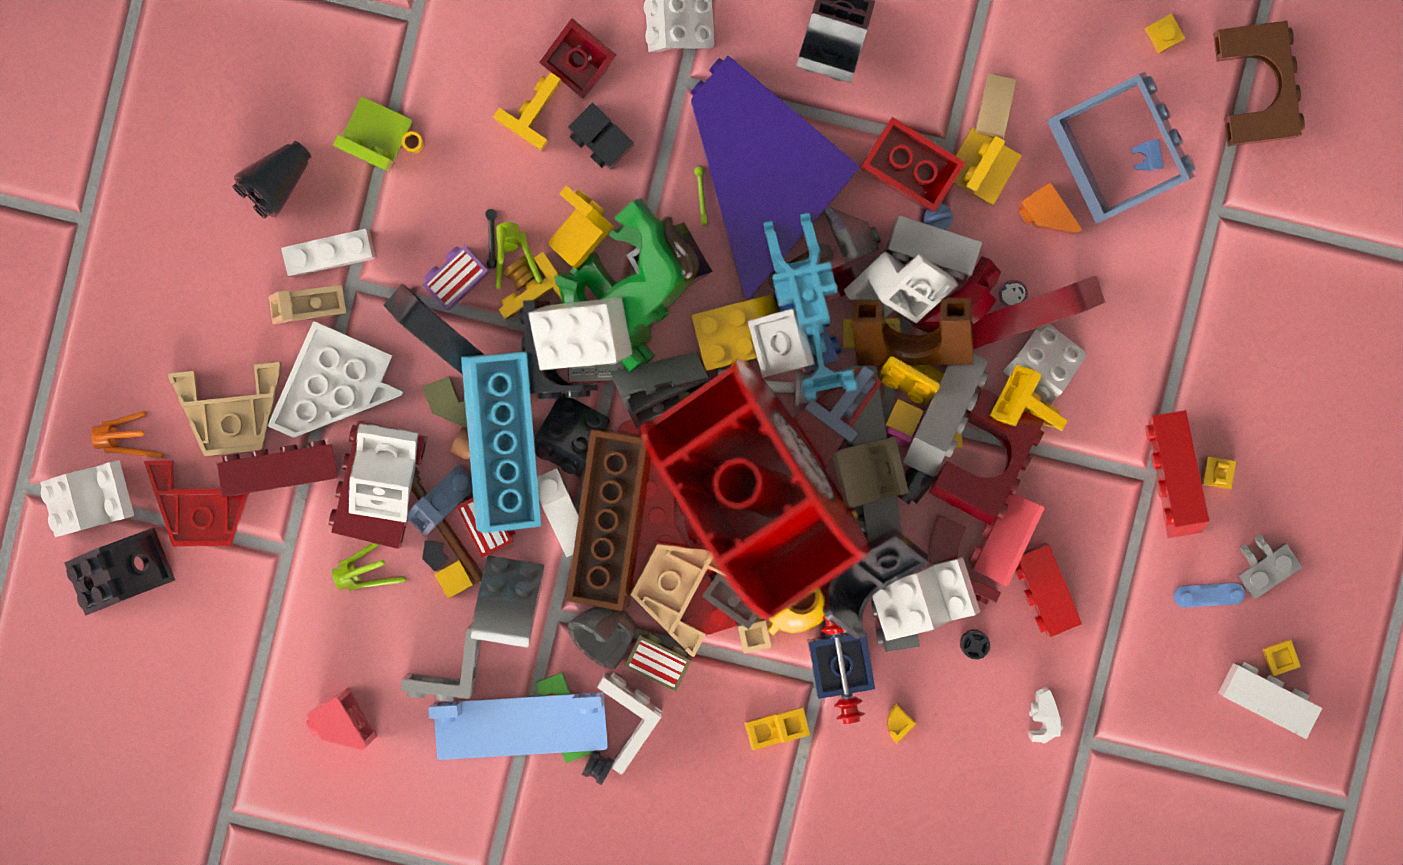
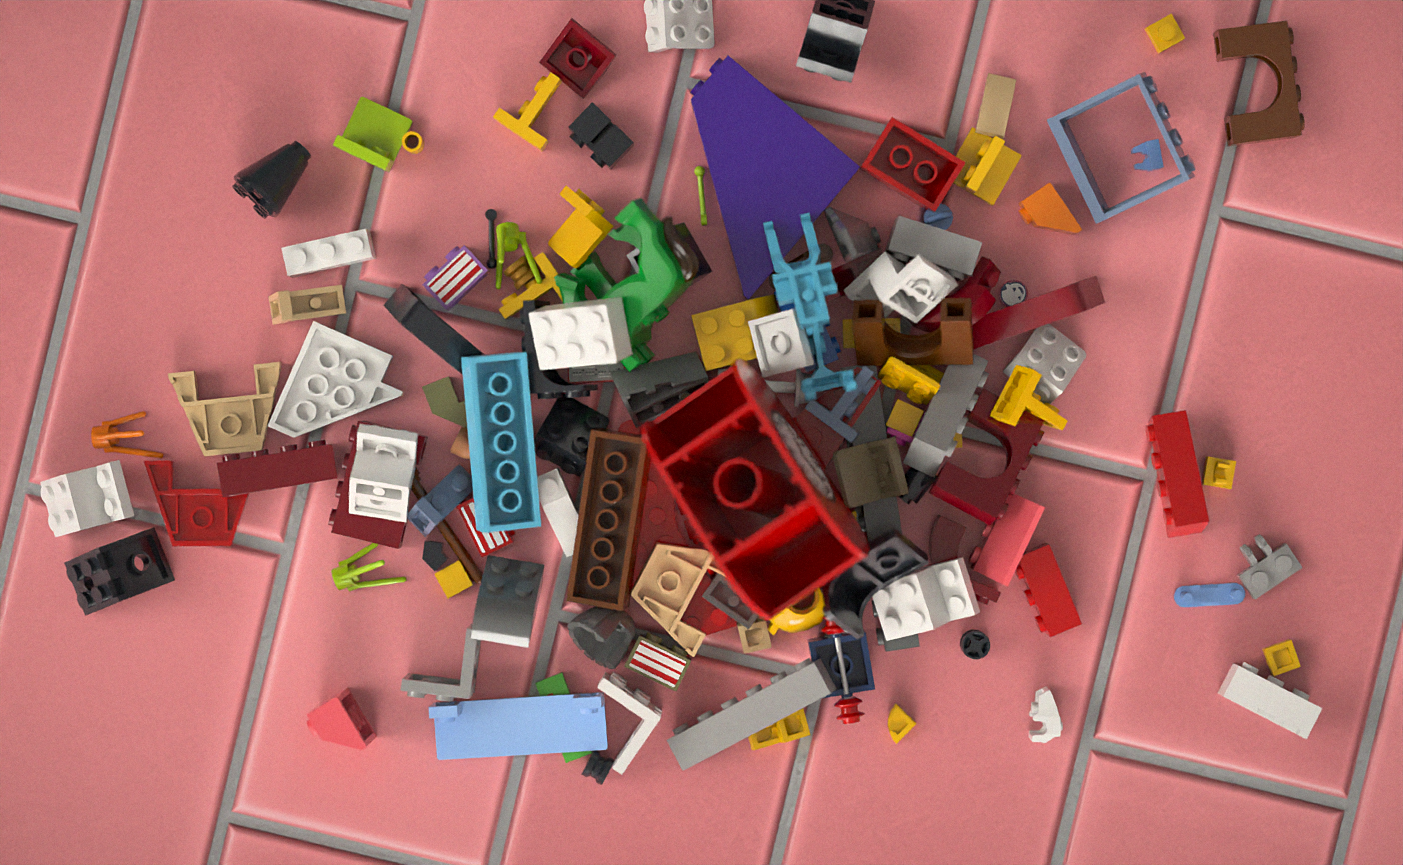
(751, 714): none -> light grey brick

